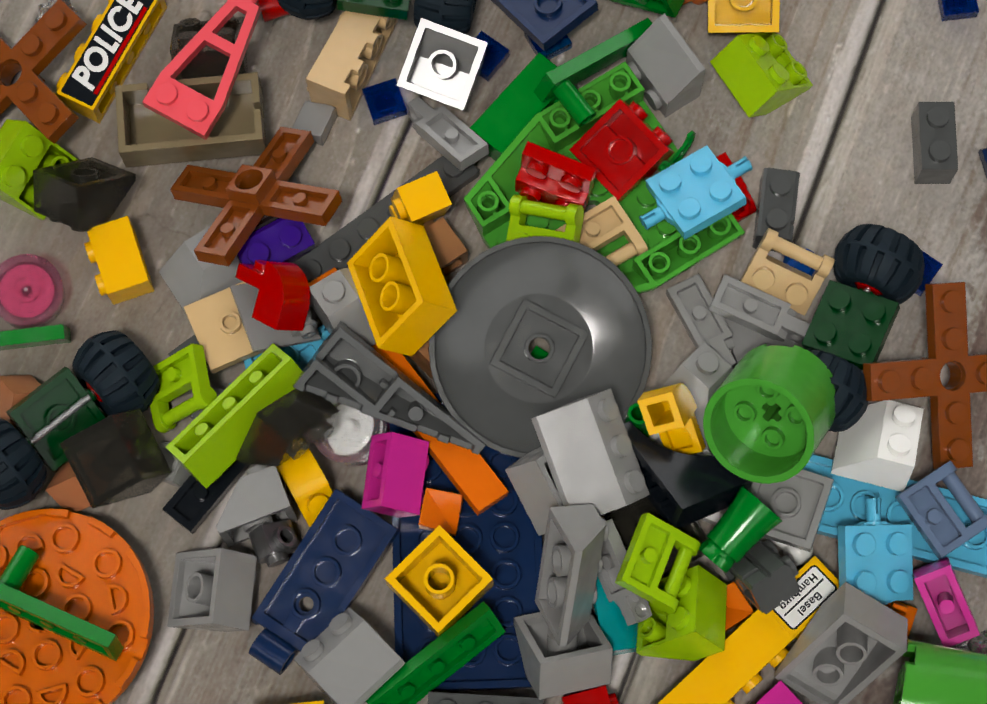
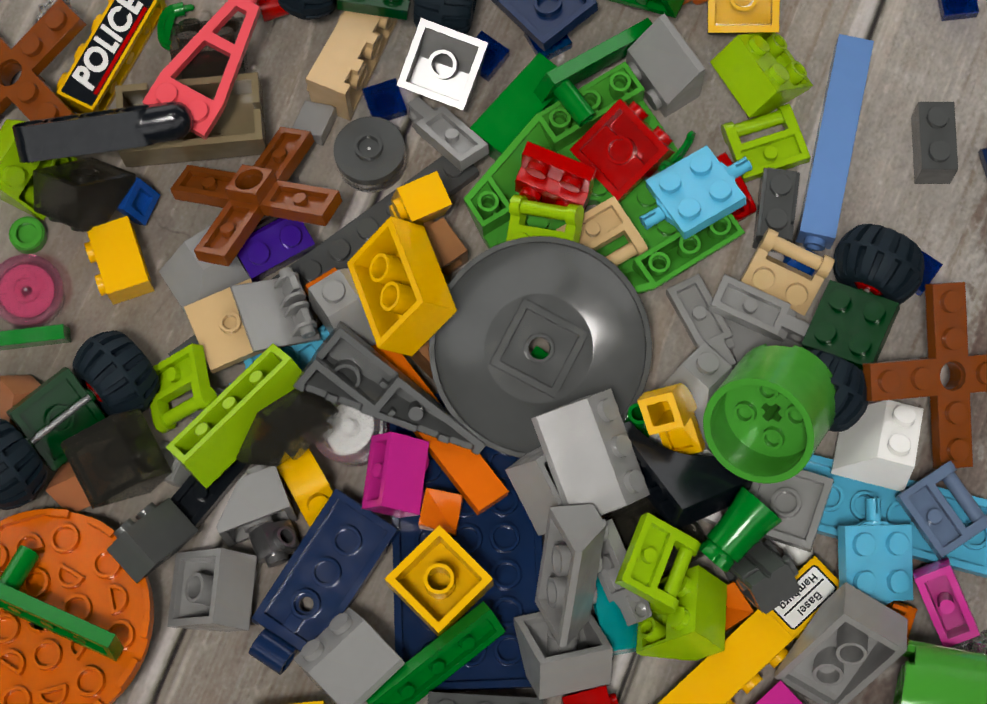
(28, 235): none -> bright green tile
(101, 131): none -> black piece
(139, 202): none -> blue tile
(151, 539): none -> dark grey brick
(167, 20): none -> green piece
(282, 293): red brick -> none
(370, 154): none -> dark grey piece
(777, 150): none -> lime plate
(834, 143): none -> medium blue brick

